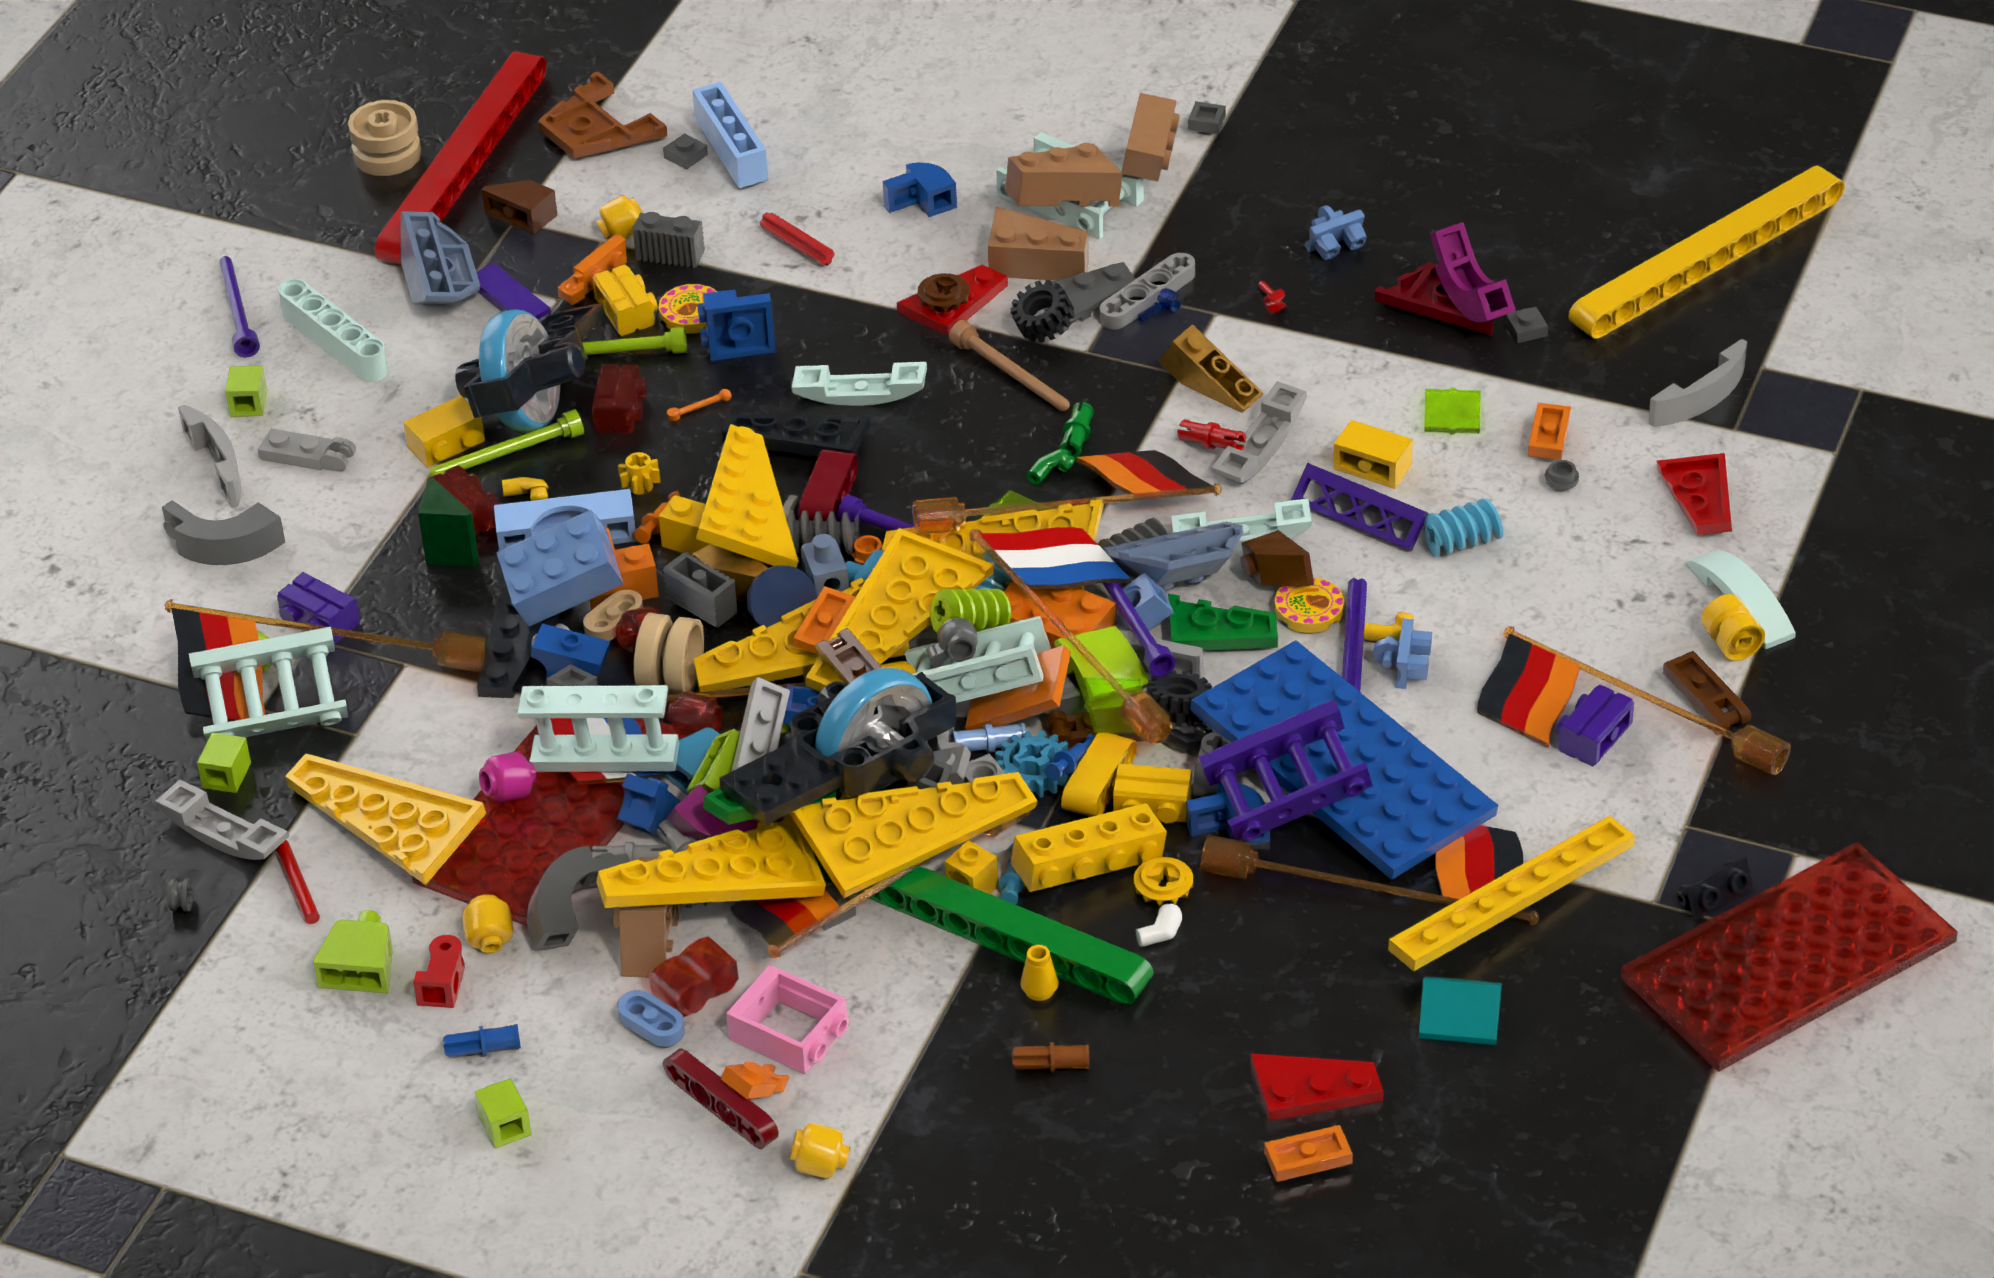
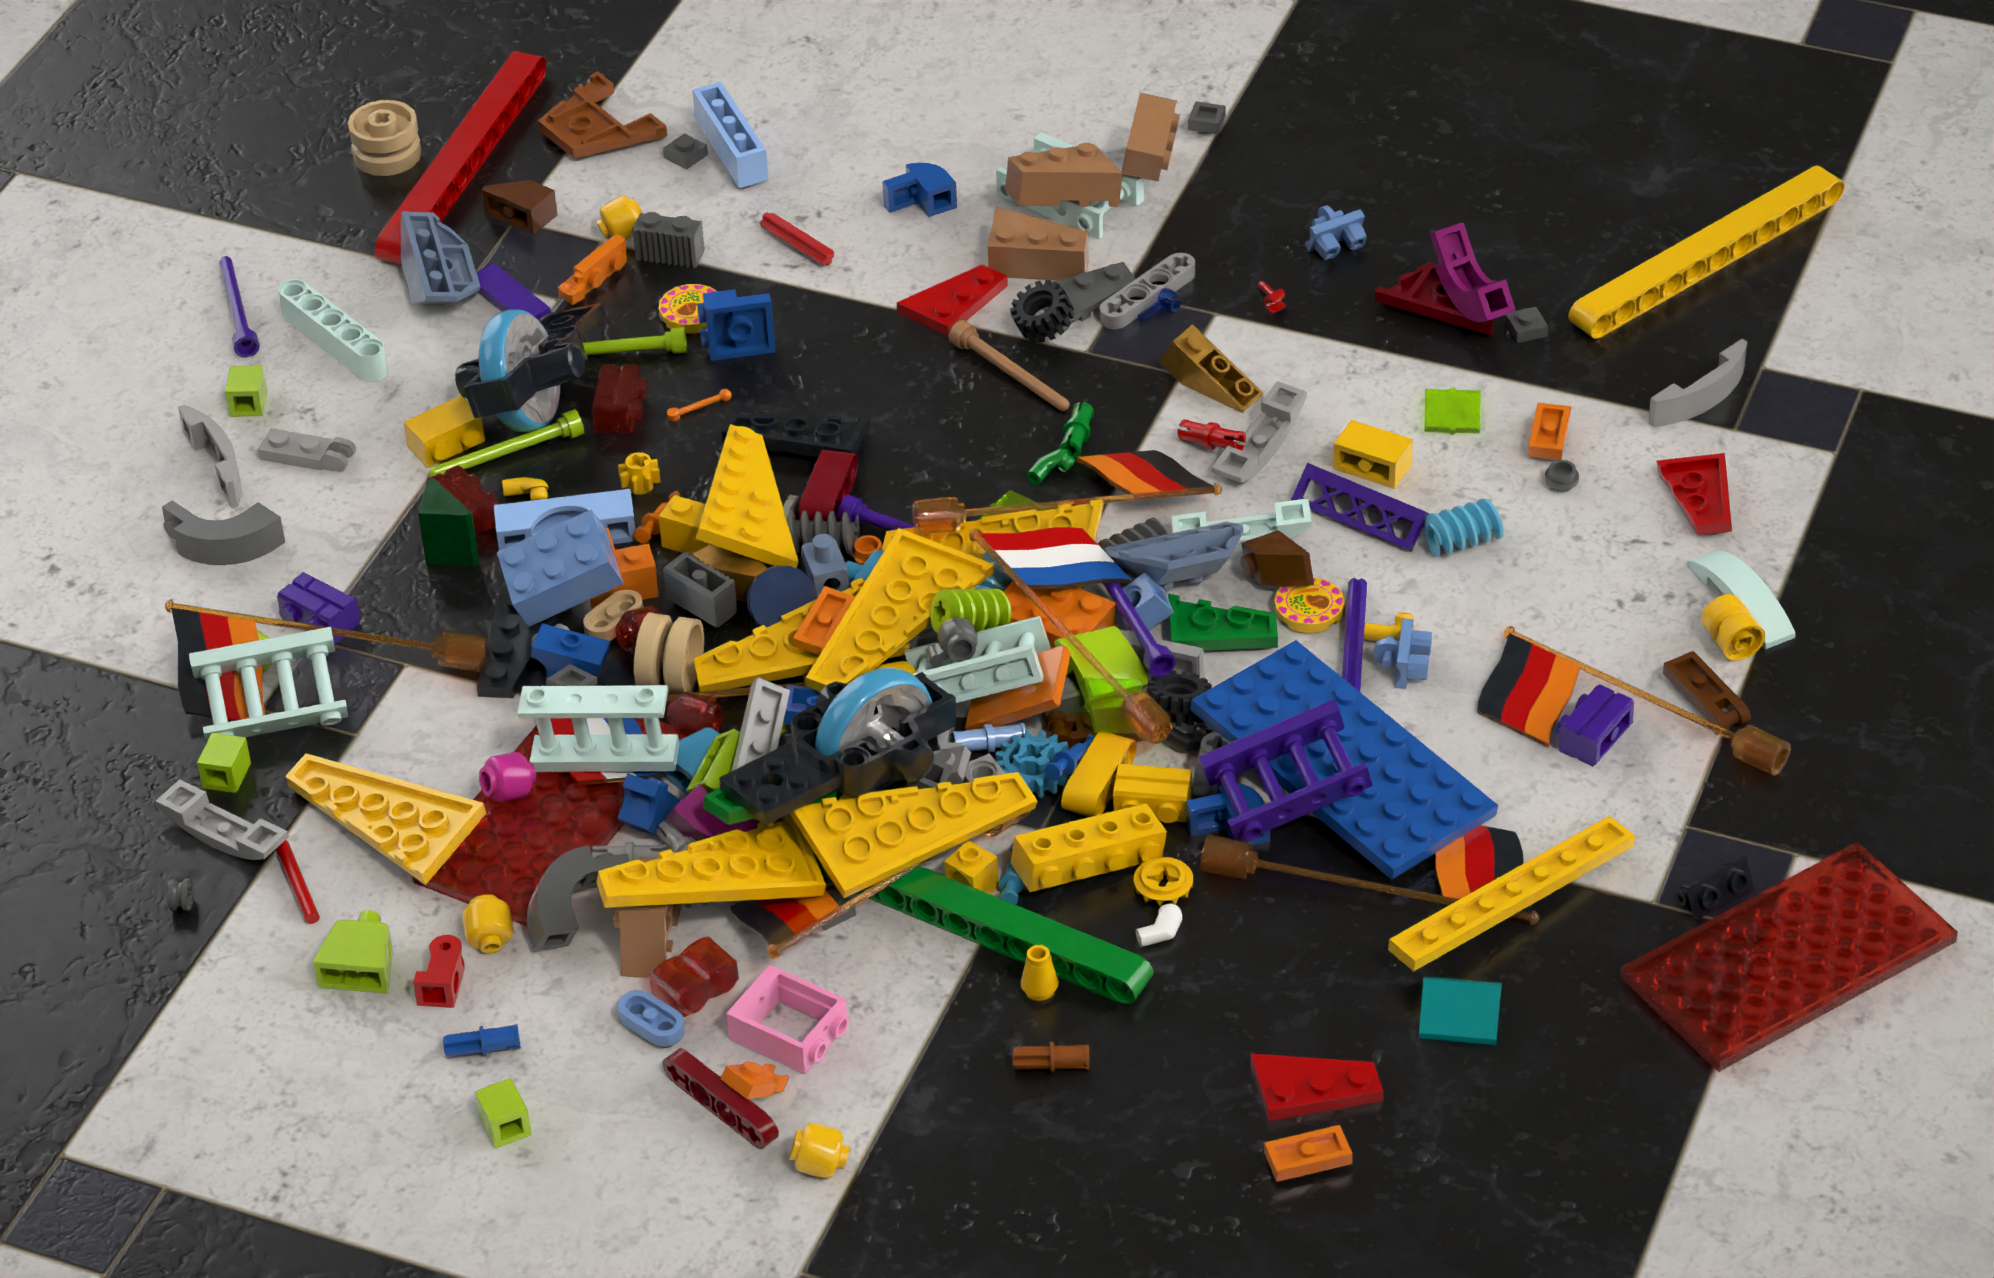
(625, 299): yellow brick -> none
(846, 656): plate -> none
(859, 389): light aqua slope -> none
(952, 287): reddish brown gear -> none

